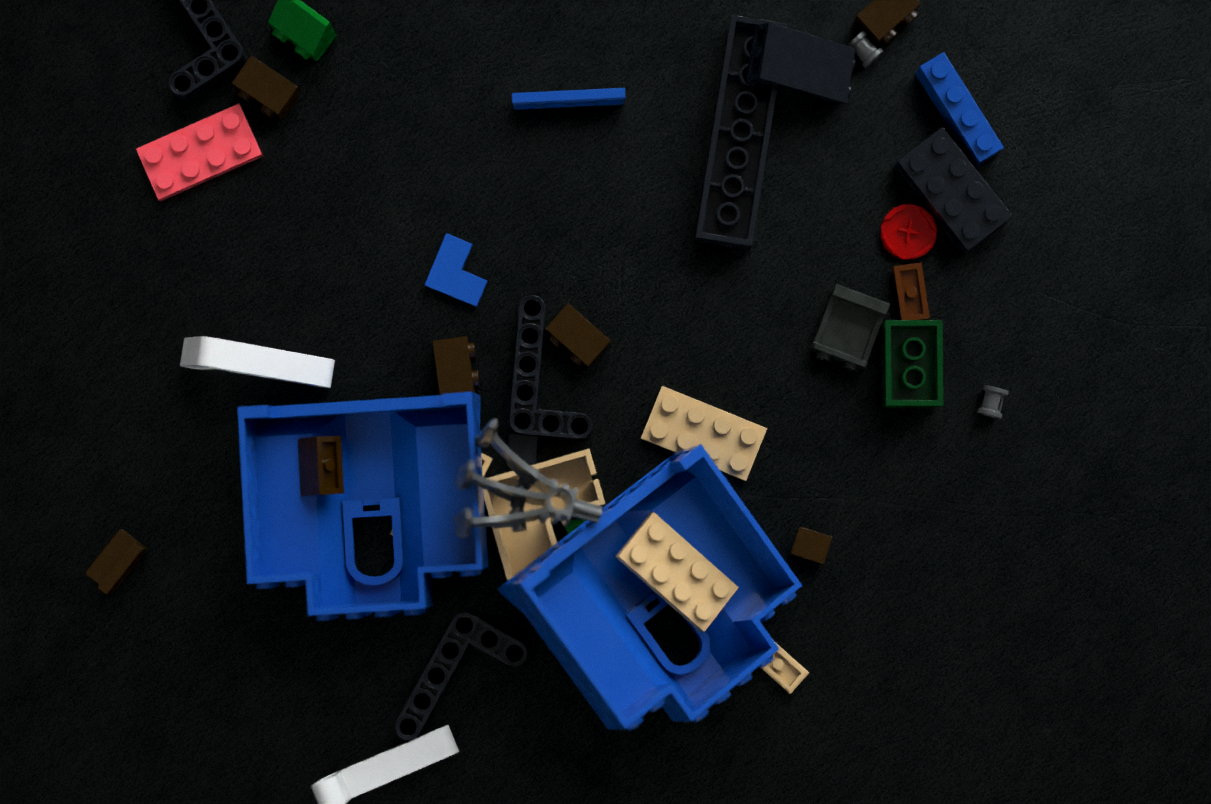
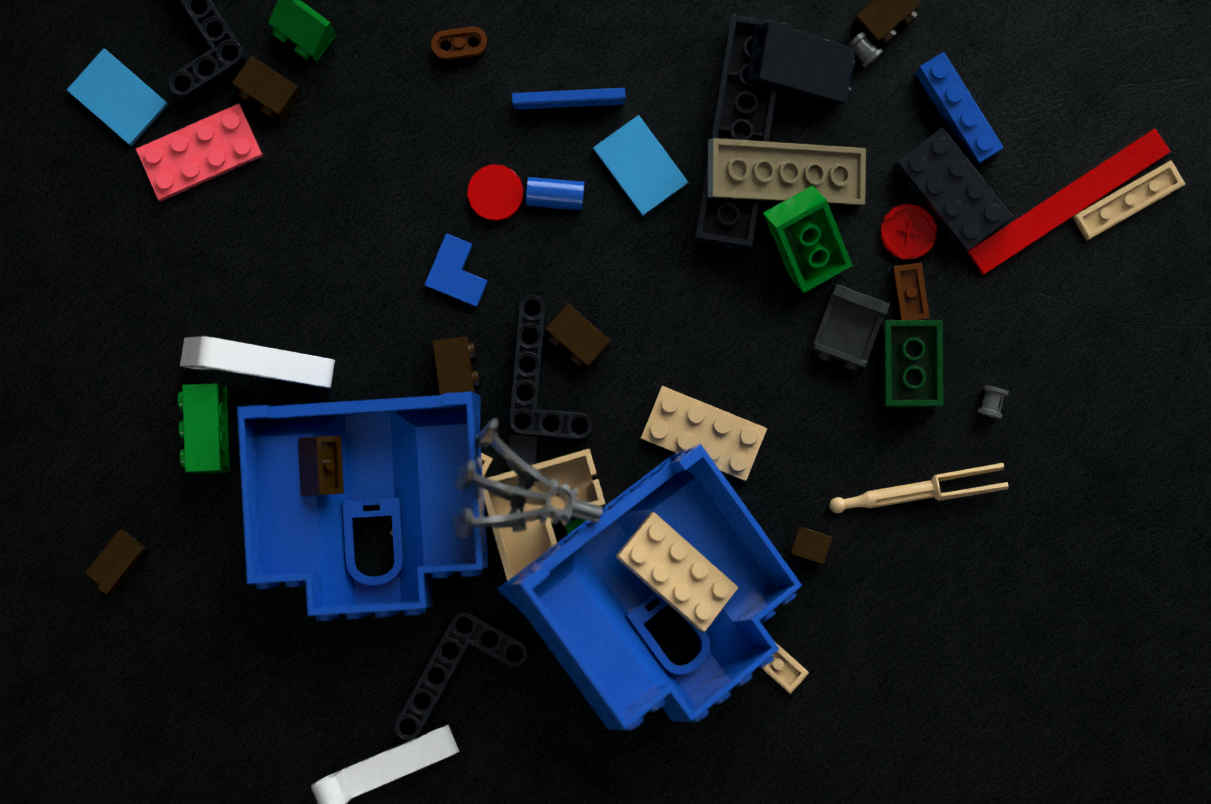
(117, 97): none -> dark azure tile
(204, 428): none -> green brick
(459, 42): none -> reddish brown plate
(495, 192): none -> red tile
(555, 193): none -> blue brick
(640, 165): none -> dark azure tile
(784, 169): none -> dark tan plate
(808, 239): none -> green brick
(918, 491): none -> tan piece
(1068, 201): none -> red tile
(1128, 200): none -> tan tile

